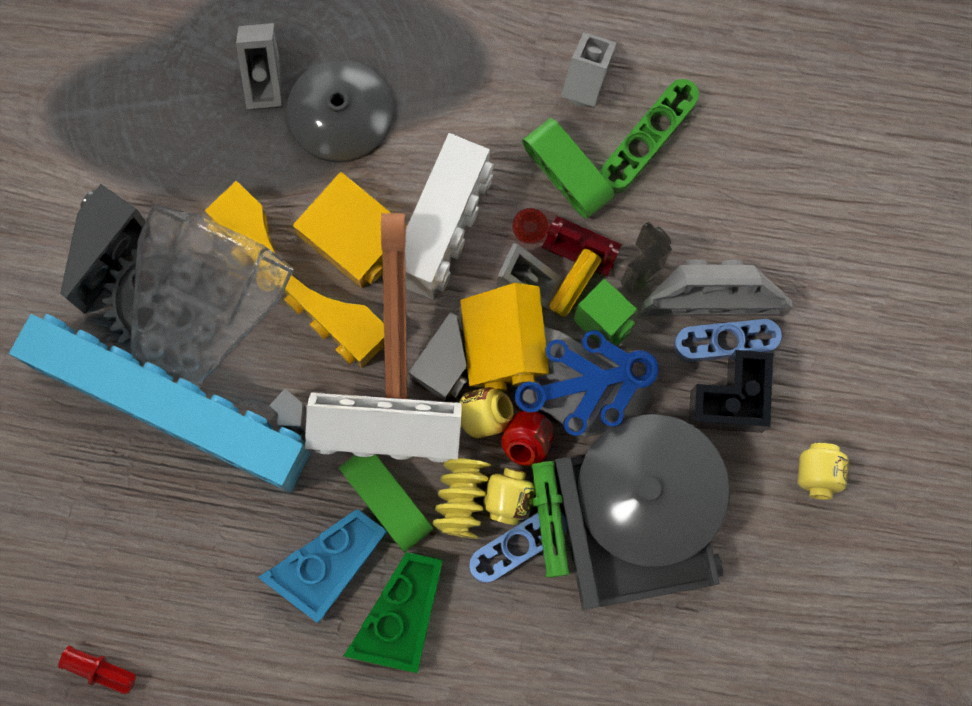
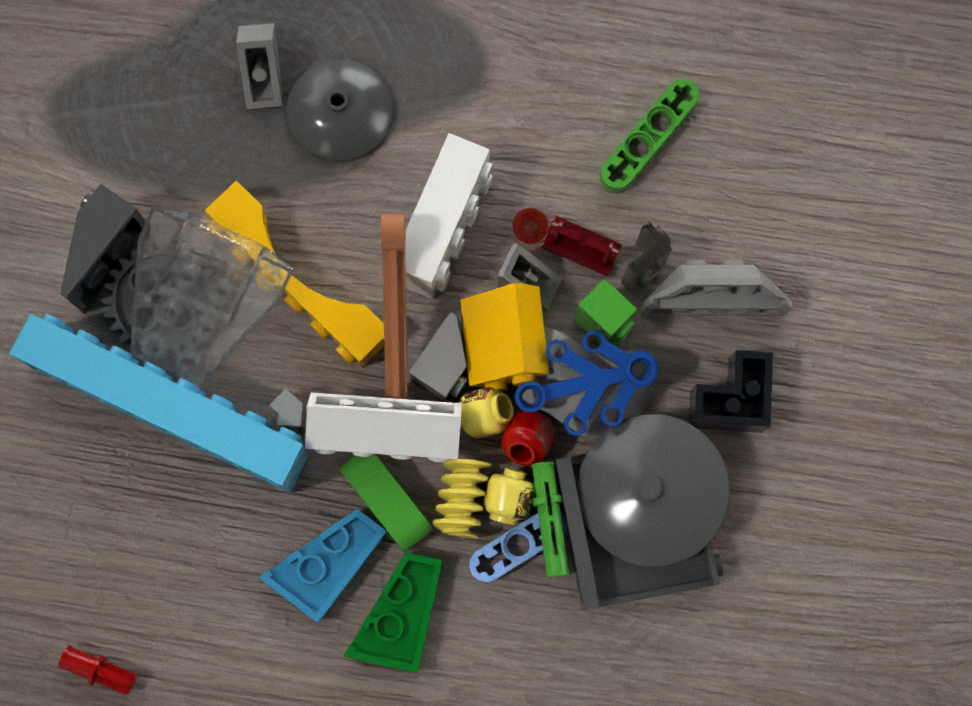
(345, 230): yellow brick -> none
(568, 168): bright green beam -> none
(575, 282): yellow axle -> none
(588, 70): light grey slope -> none
(699, 334): light blue beam -> none
(823, 470): light yellow head -> none

